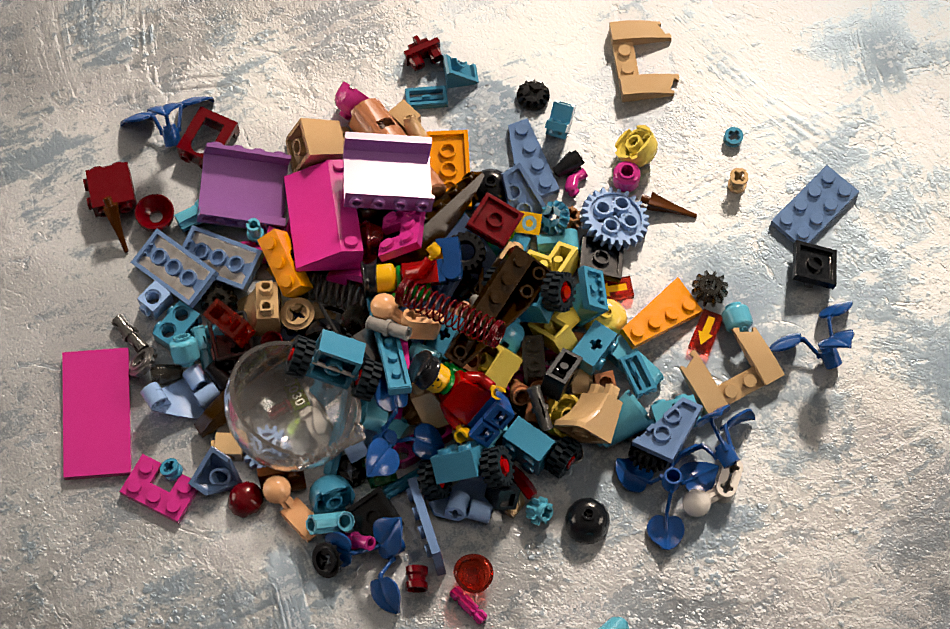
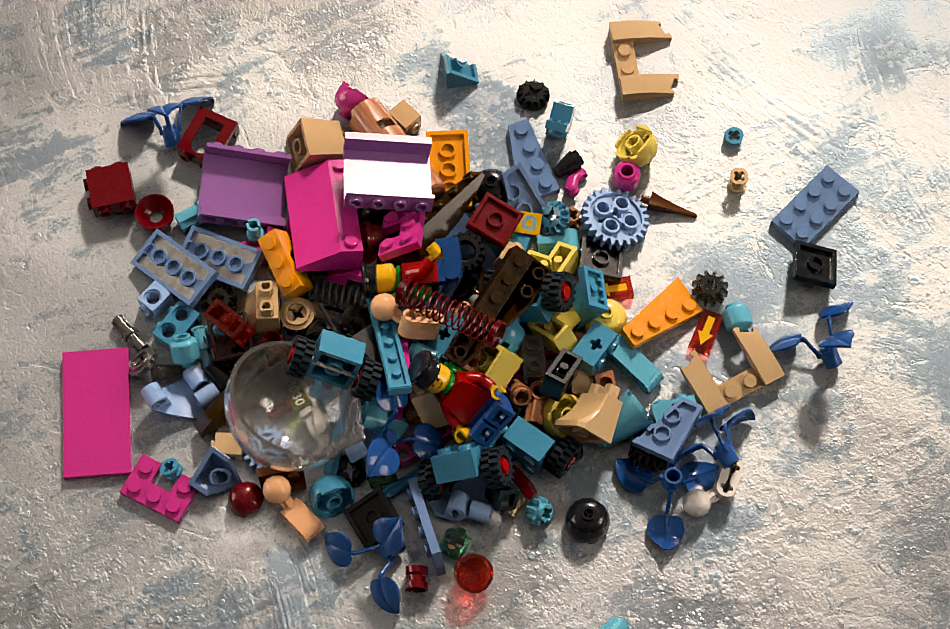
(112, 213): reddish brown piece -> none
(320, 560): black gear -> none
(329, 522): medium azure piece -> none
(361, 541): dark pink axle -> none
(388, 328): light grey pin -> none
(413, 126): tan cone -> none
(420, 50): dark red hips -> none
(427, 101): dark azure tile -> none
(456, 543): none -> clear green head
(468, 605): dark pink axle -> none
(540, 408): dark grey pin -> none
(645, 390): dark azure tile -> none

